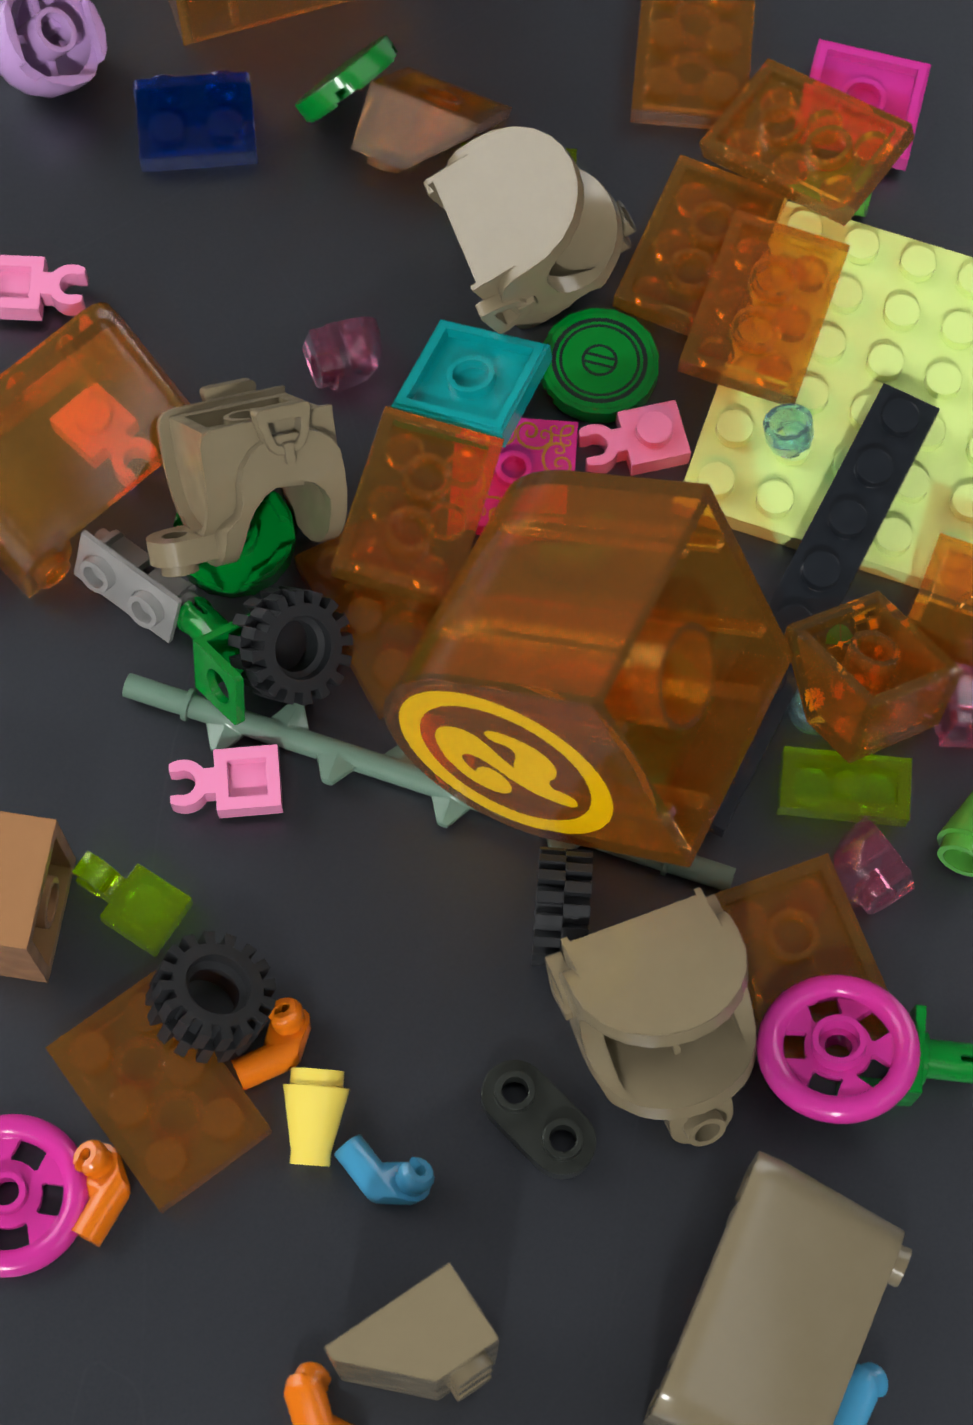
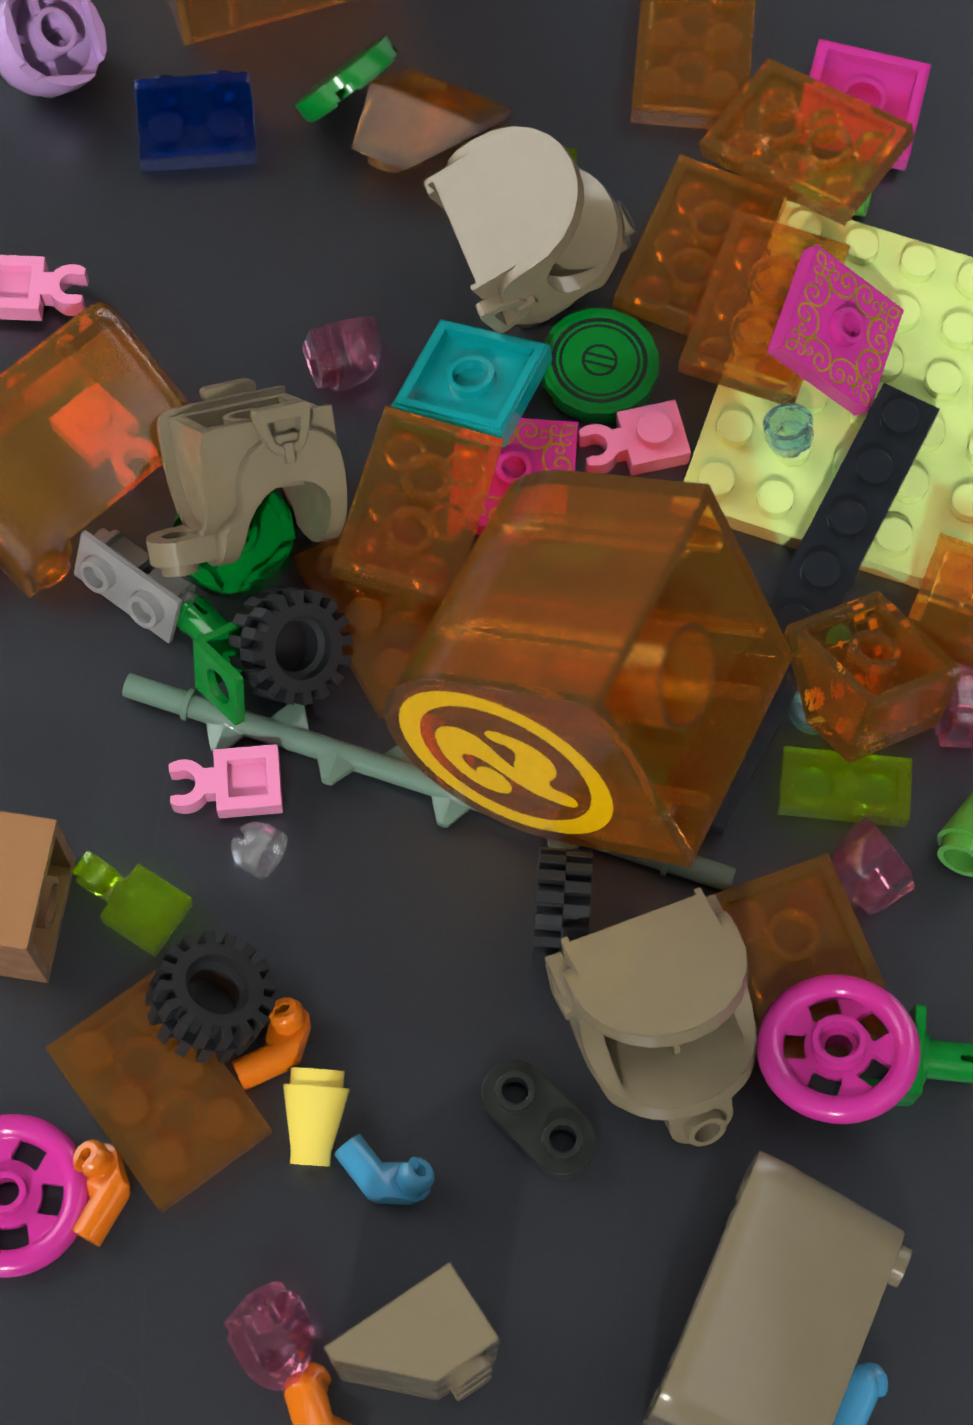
(260, 848): none -> clear hinge
(271, 1336): none -> clear pink piece
(835, 330): none -> dark pink plate

